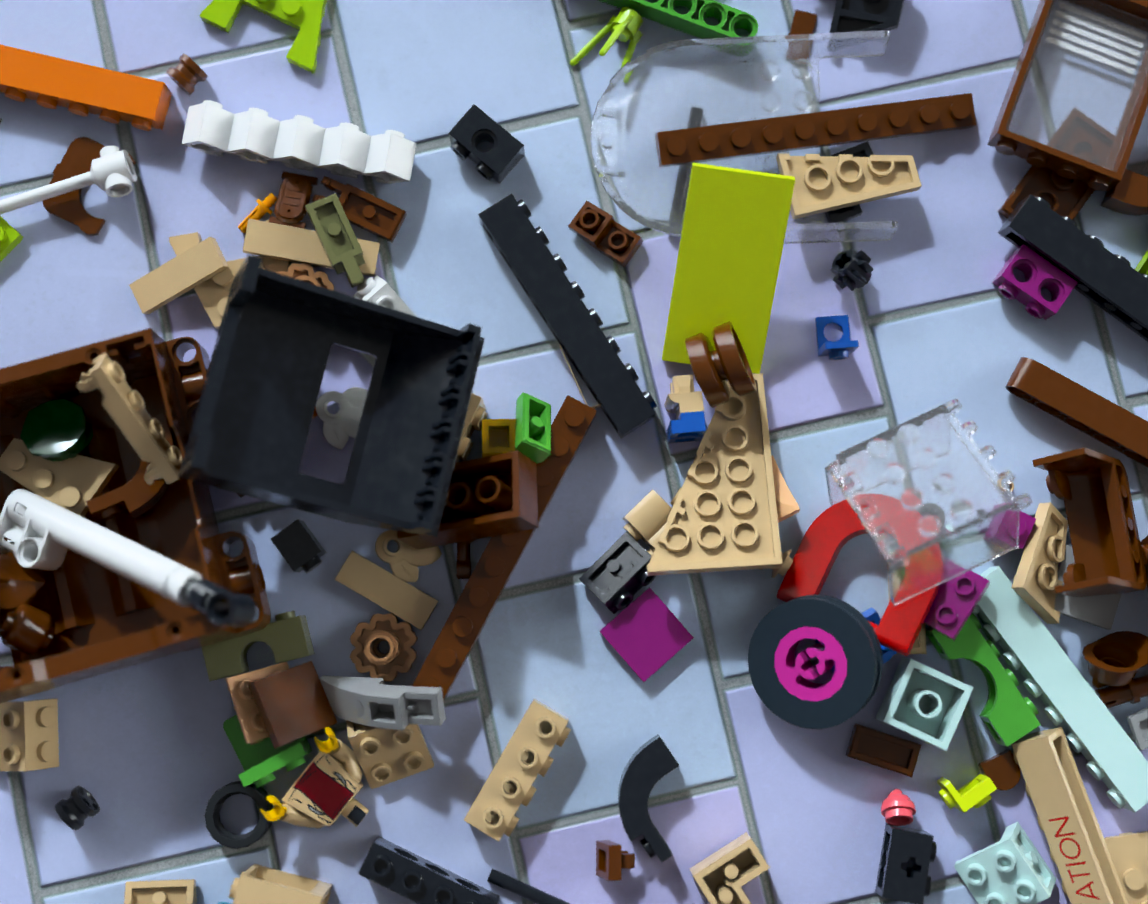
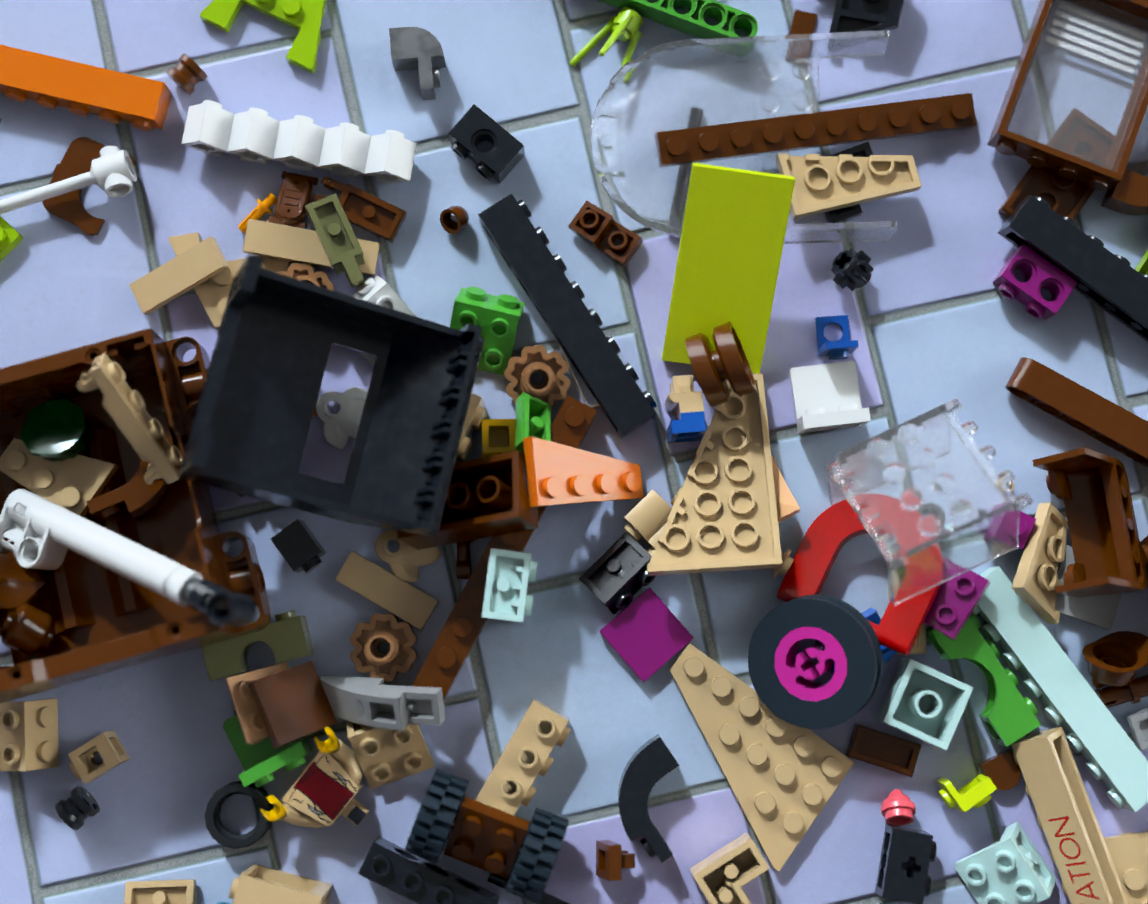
(83, 758): none -> tan brick
(418, 49): none -> flat silver brick
(454, 223): none -> reddish brown hinge
(487, 836): none -> plate
(499, 323): none -> bright green bracket
(508, 585): none -> light aqua bracket
(533, 360): none -> medium nougat plant
(576, 476): none -> wing
(773, 767): none -> tan wing
(827, 397): none -> white bracket

